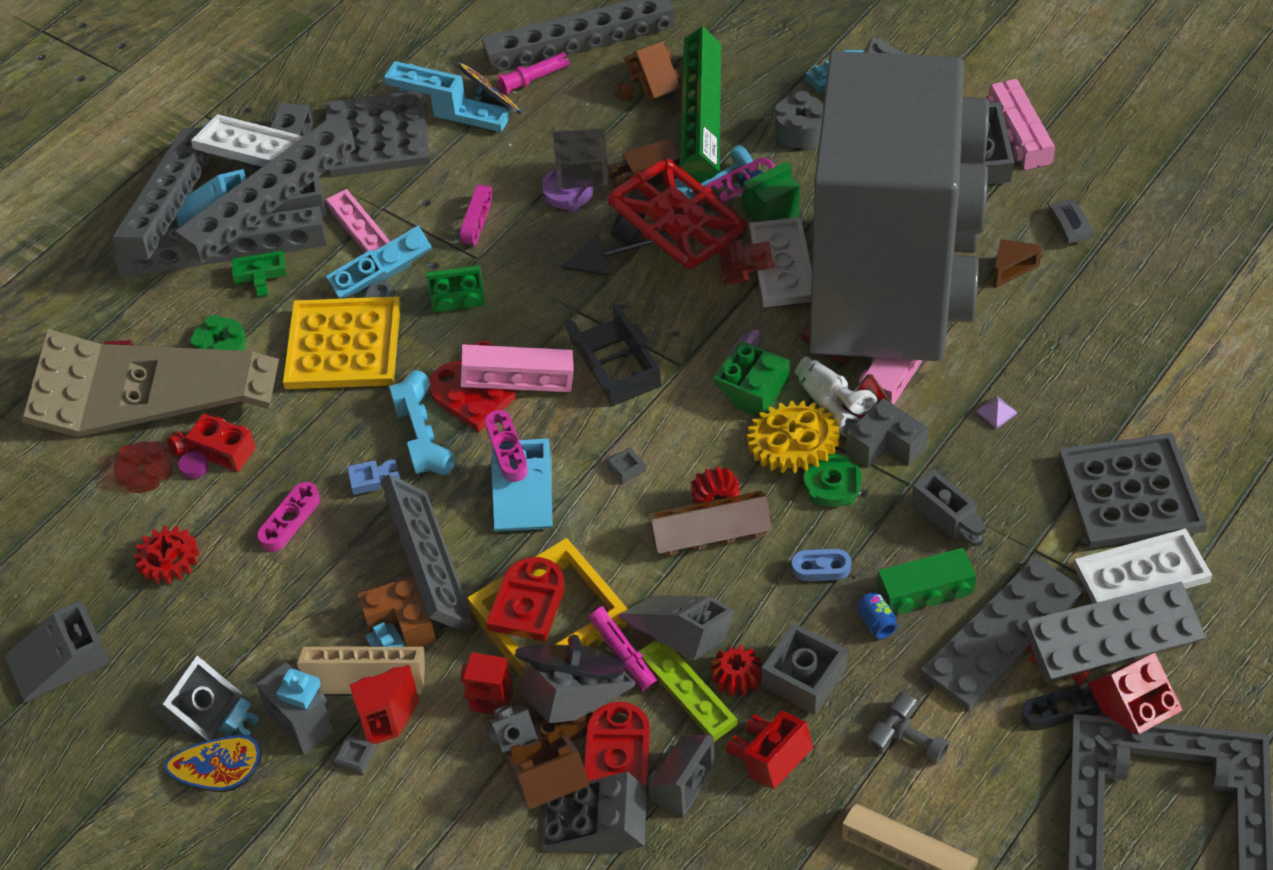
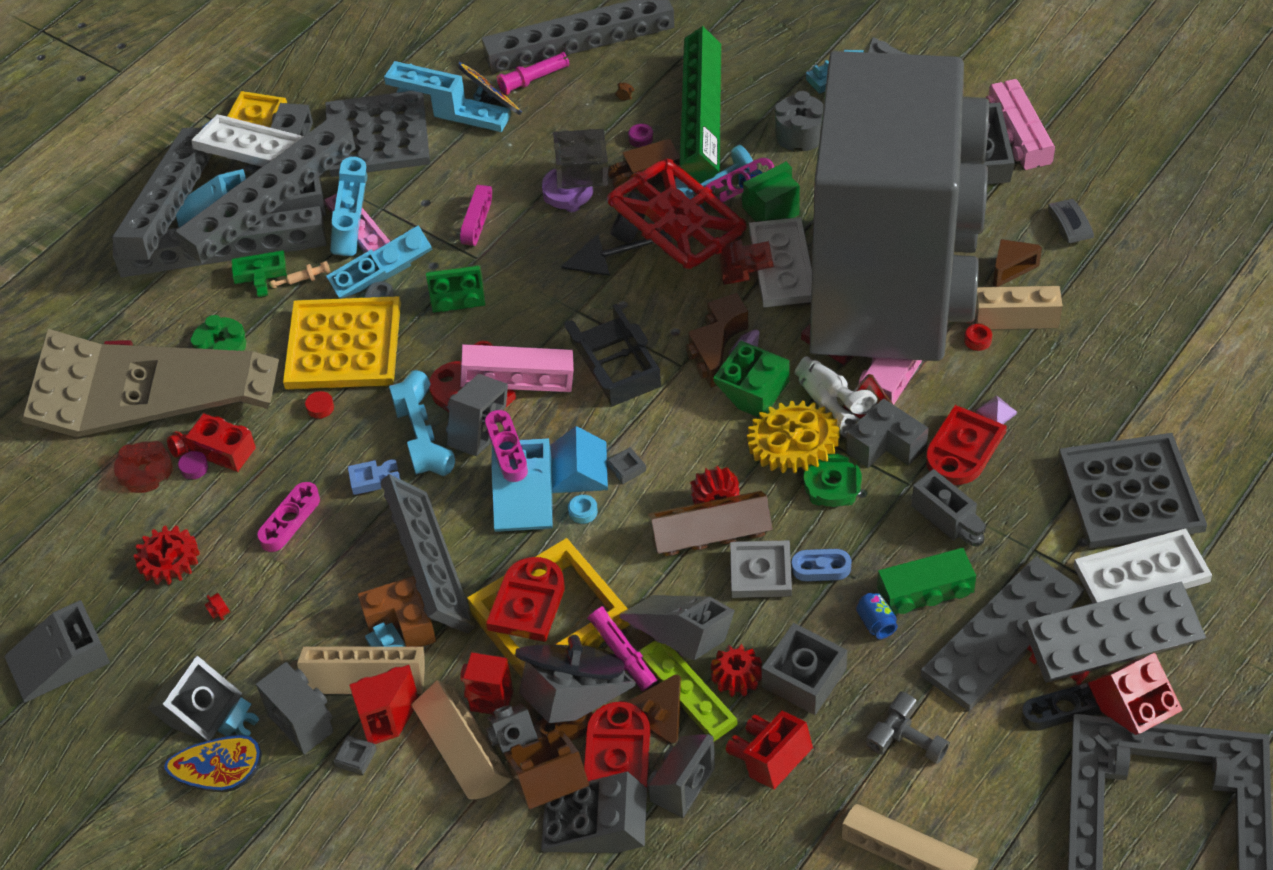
(216, 606): none -> red plate
(255, 108): none -> yellow tile
(298, 688): medium azure tile -> none
(302, 275): none -> light nougat piece
(319, 404): none -> red tile
(348, 206): none -> medium azure plate
(461, 741): none -> tan brick
(469, 410): none -> dark grey brick
(579, 462): none -> dark azure slope
(582, 509): none -> medium azure tile
(640, 135): none -> magenta tile
(653, 69): dark orange brick -> none
(662, 707): none -> reddish brown piece
(707, 344): none -> reddish brown arch
(760, 569): none -> light grey plate
(966, 443): none -> red plate
(978, 337): none -> red tile
(1019, 307): none -> tan brick

